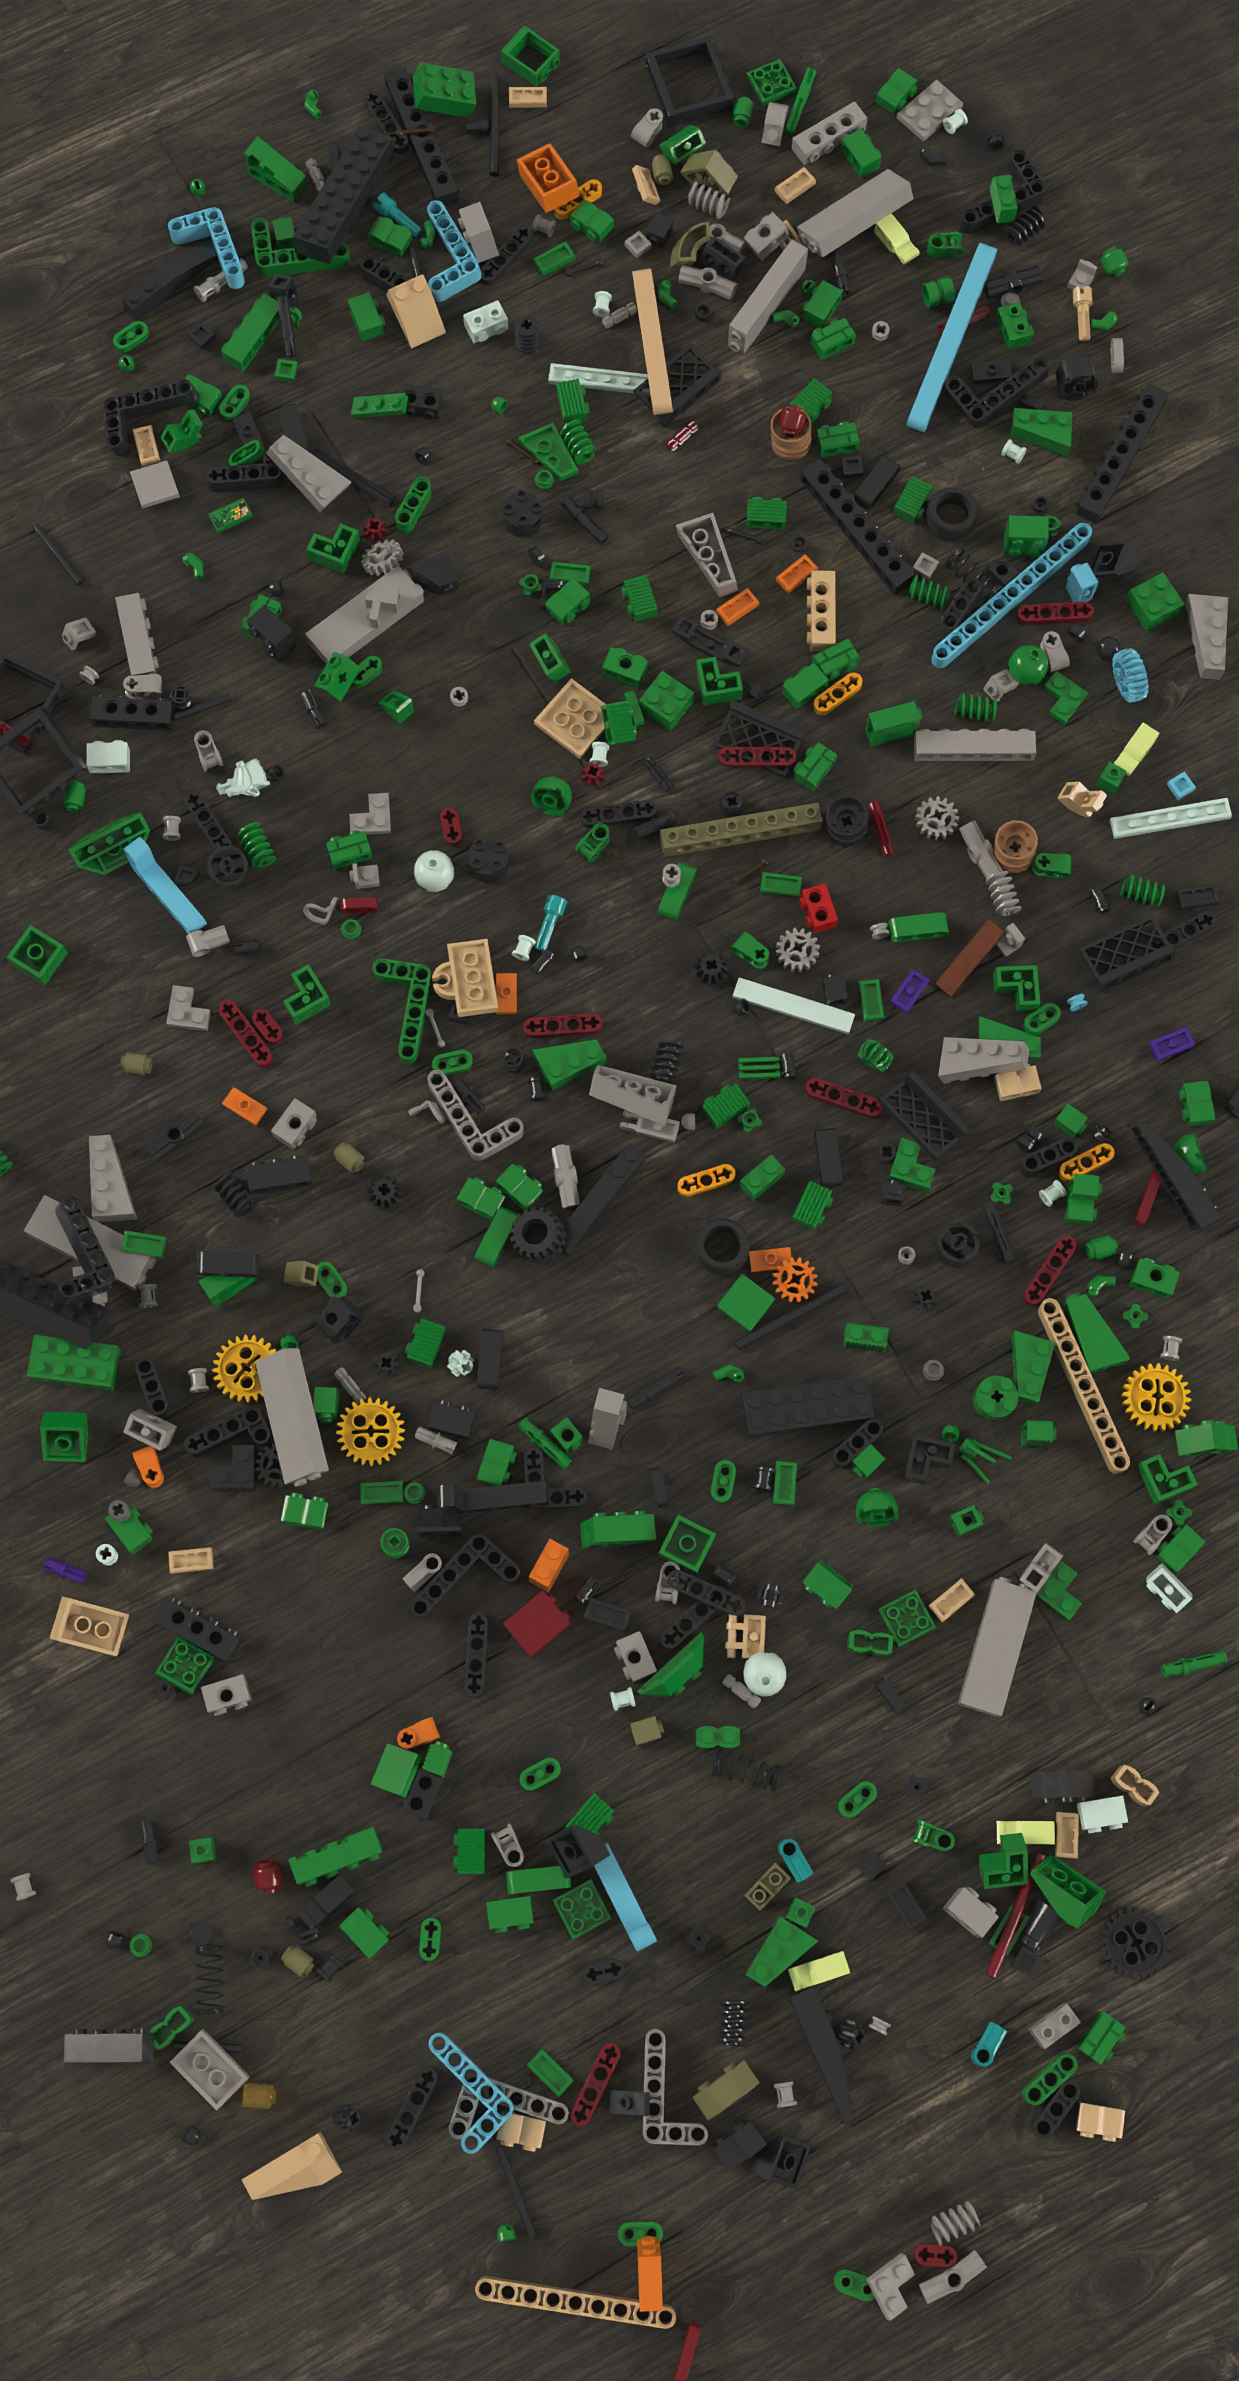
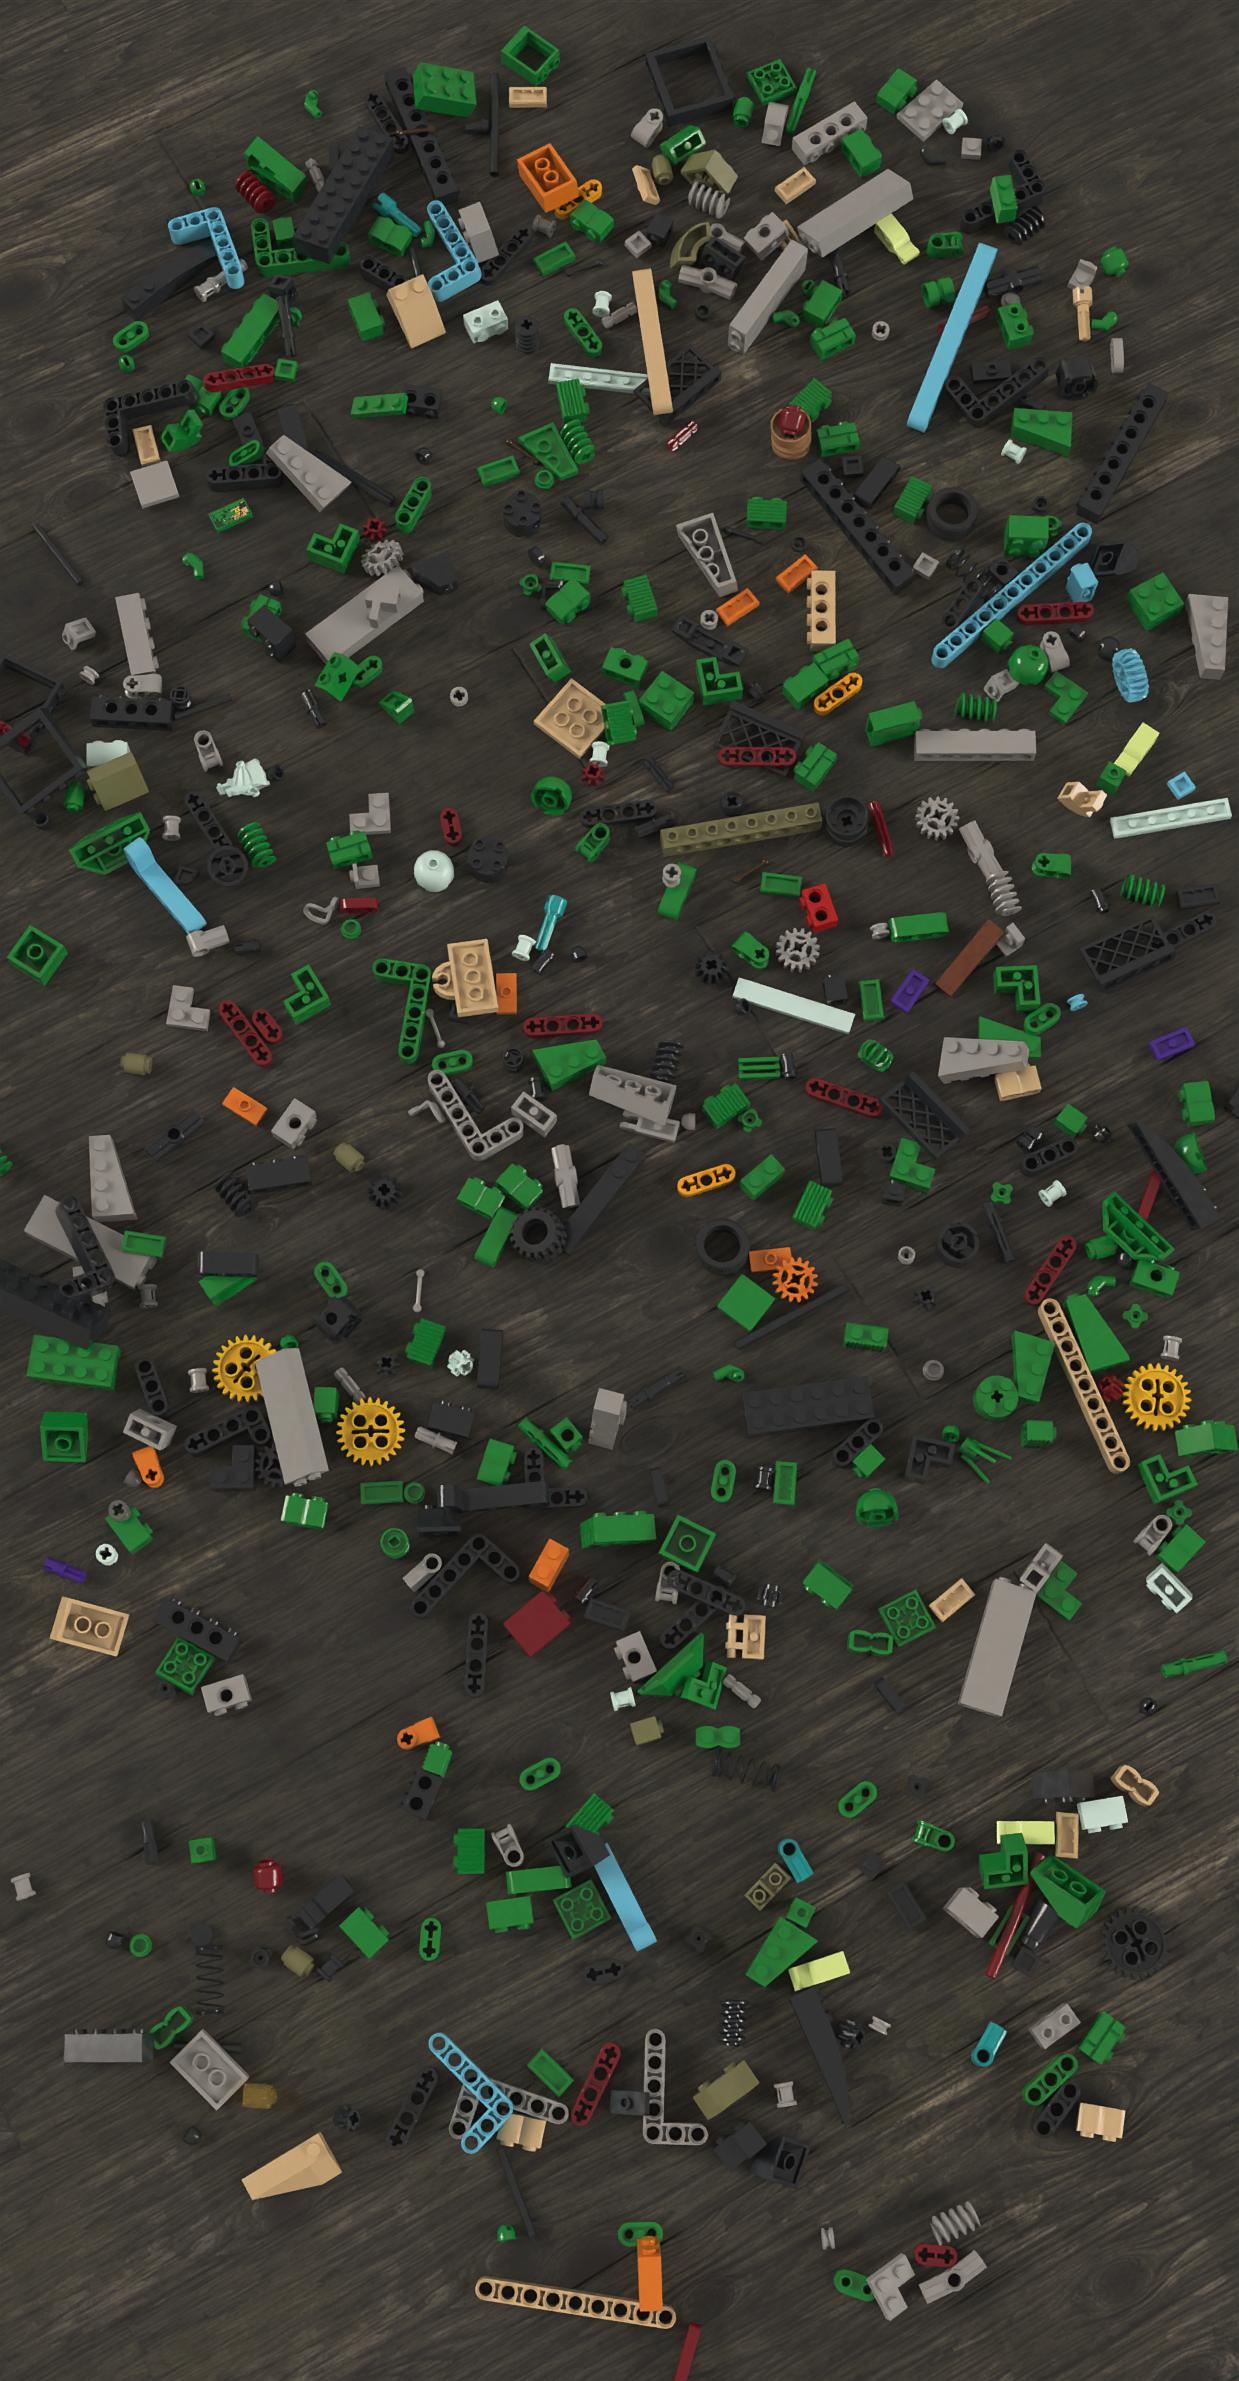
(117, 781): none -> olive brick
(191, 1560): tan plate -> none
(217, 380): none -> dark red beam
(254, 192): none -> dark red piece
(301, 1274): olive brick -> none
(335, 1857): green wedge -> none
(396, 1770): green tile -> none
(498, 471): none -> green tile
(534, 1114): none -> light grey brick
(583, 341): none -> green beam
(705, 1691): none -> green plate
(764, 1674): light aqua cylinder -> none
(827, 2238): none -> light grey bush
(929, 593): green piece -> none
(971, 148): none -> light grey plate
(973, 1514): green brick -> none
(997, 636): none -> green brick
(1015, 836): medium nougat wheel -> none
(1081, 1194): green brick -> none
(1096, 1150): light orange beam -> none
(1111, 1388): none -> dark red gear
(1132, 1231): none -> green wedge

